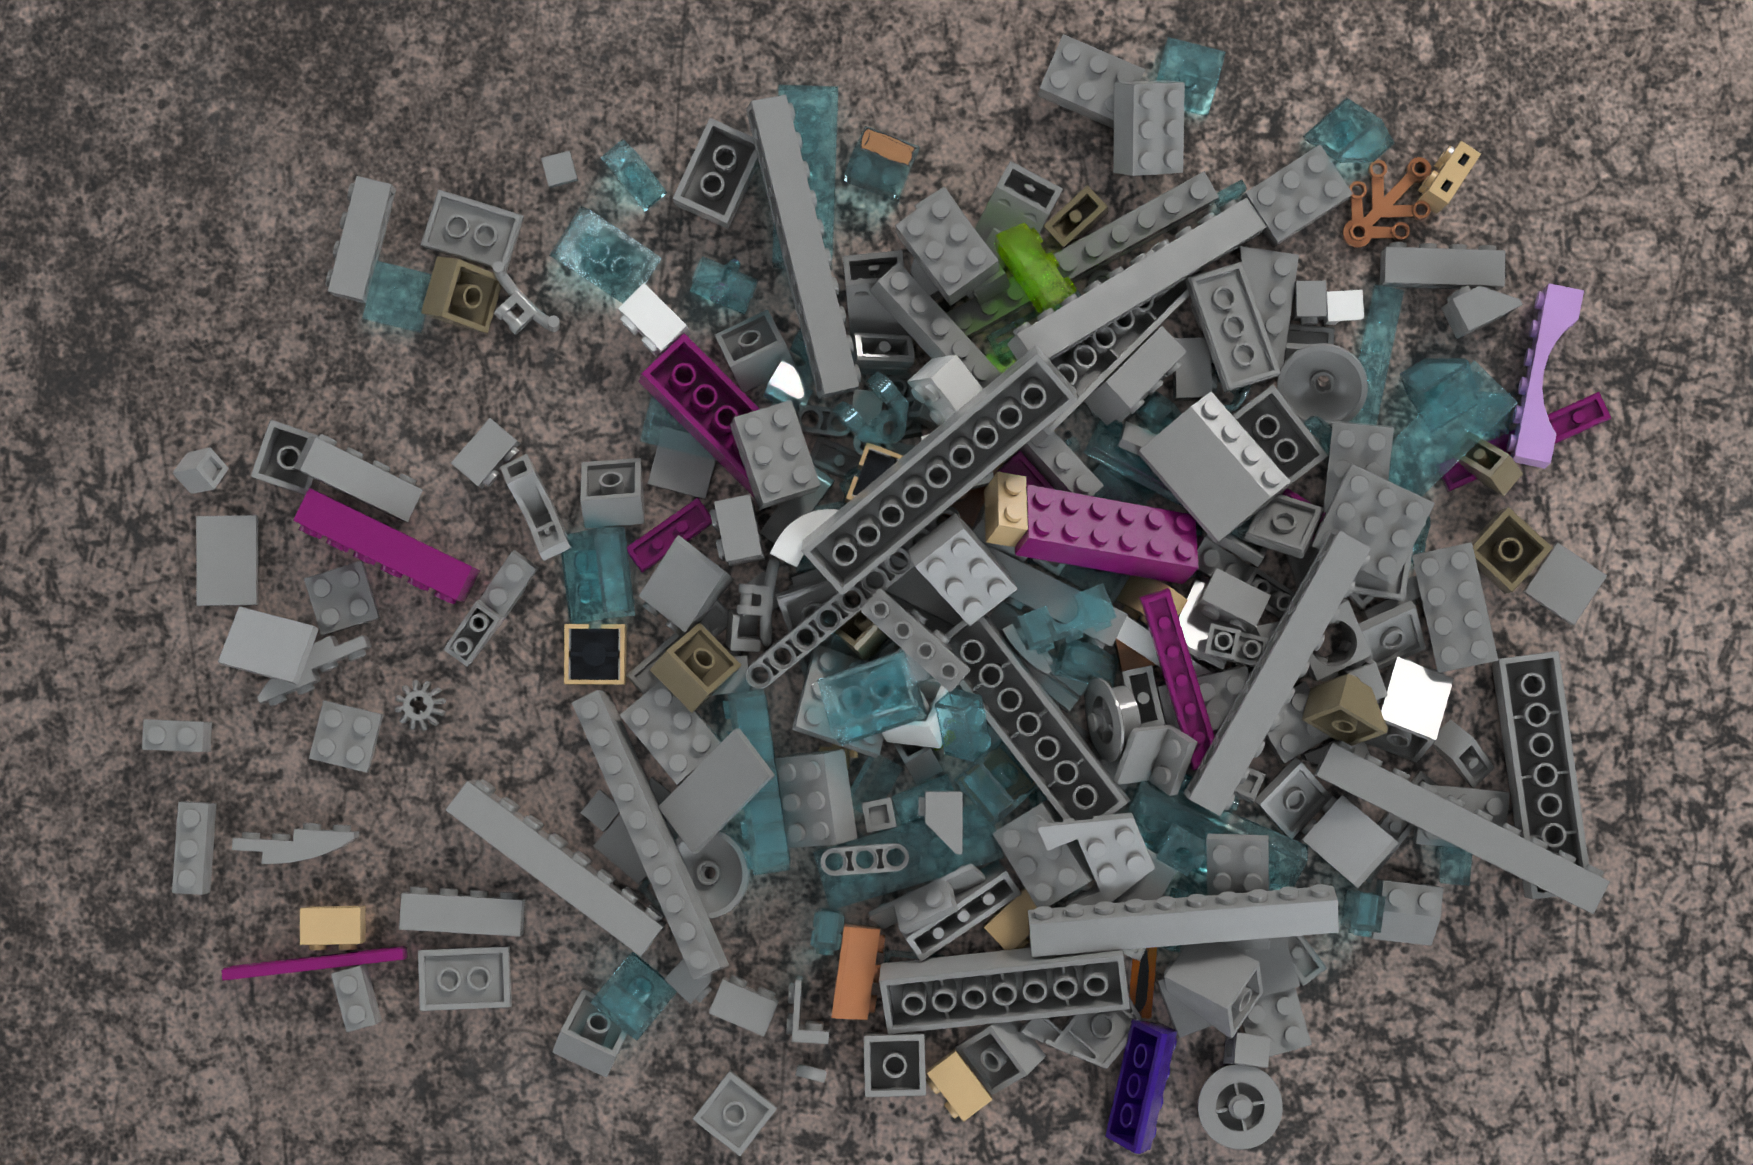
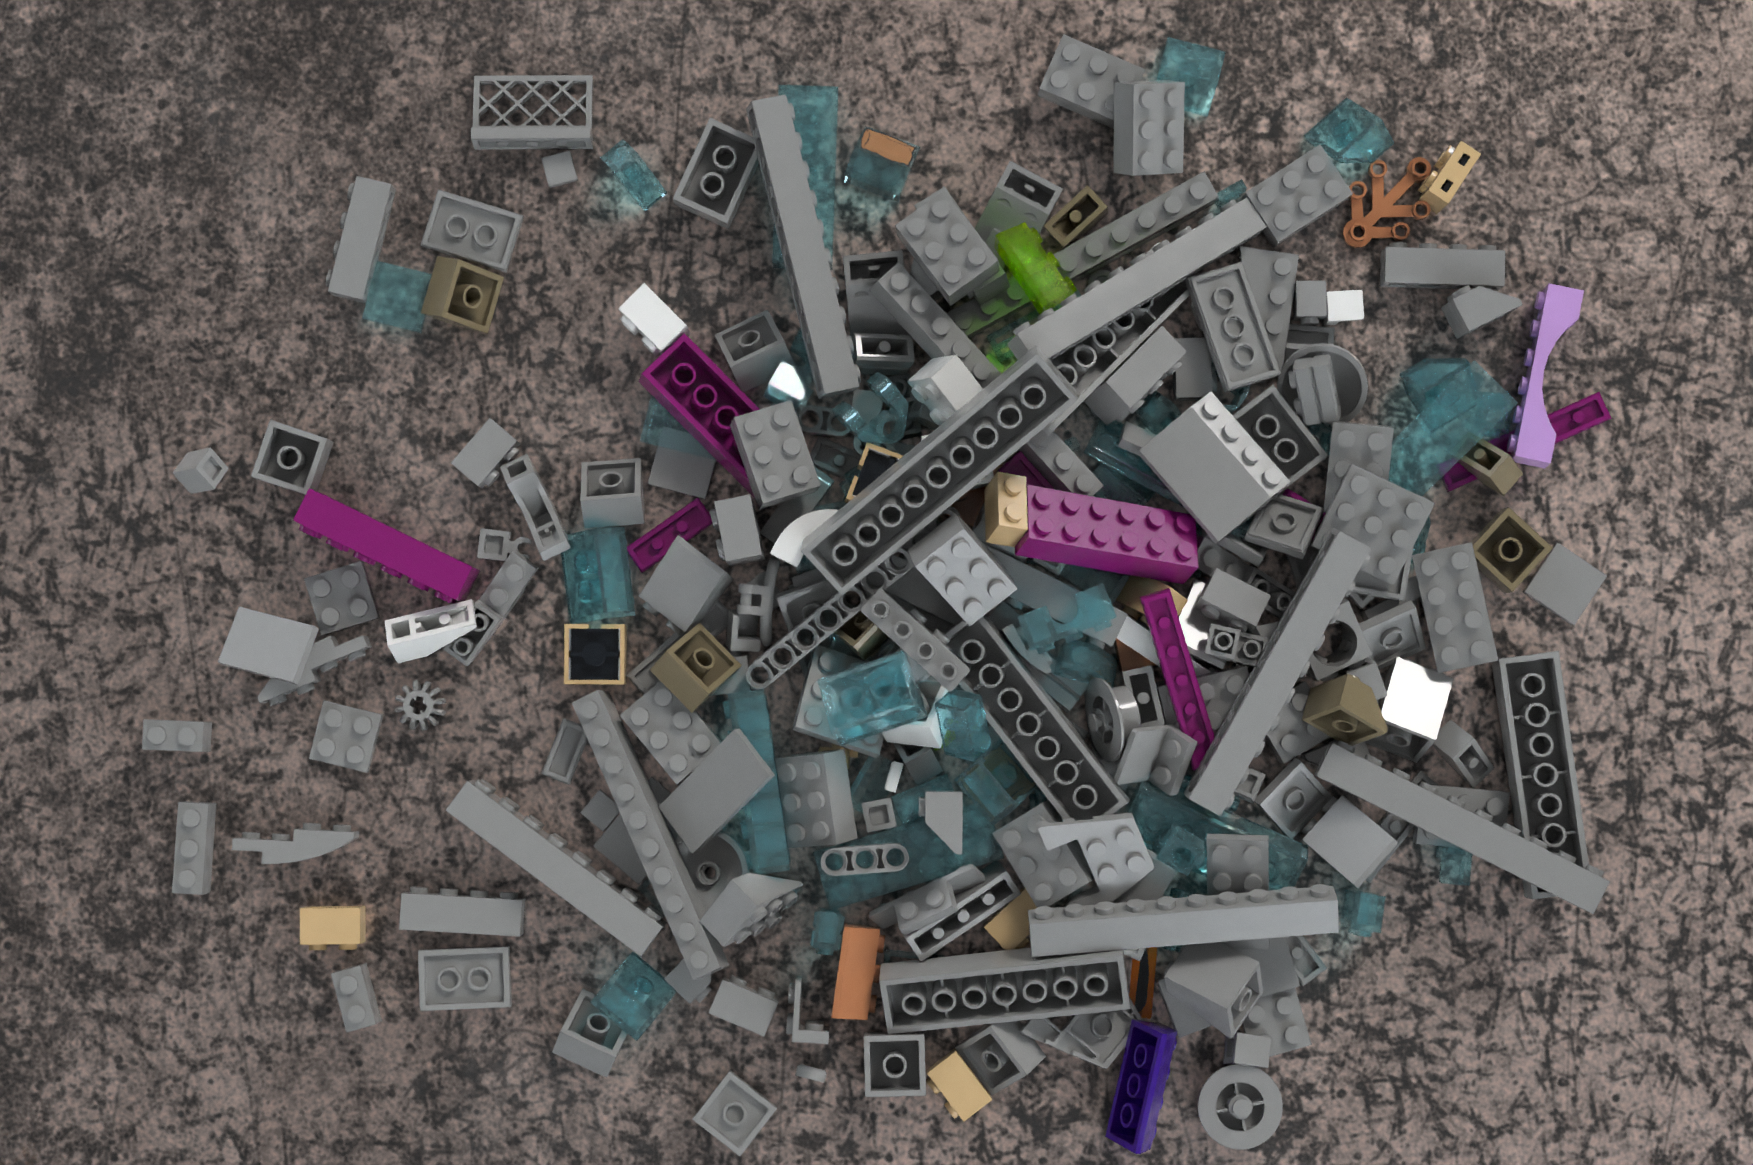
(227, 560): light grey tile -> none
(314, 963): magenta tile -> none
(358, 478): light grey brick -> none
(428, 630): none -> white slope
(498, 545): none -> light grey plate
(518, 299): light grey piece -> none
(527, 135): none -> light grey fence
(565, 752): none -> light grey tile
(604, 255): clear light blue slope -> none
(724, 284): clear light blue pin -> none
(749, 907): none -> light grey slope
(893, 776): none -> white tile
(1316, 390): none -> light grey brick
(1377, 347): clear light blue tile -> none
(1409, 911): light grey slope -> none

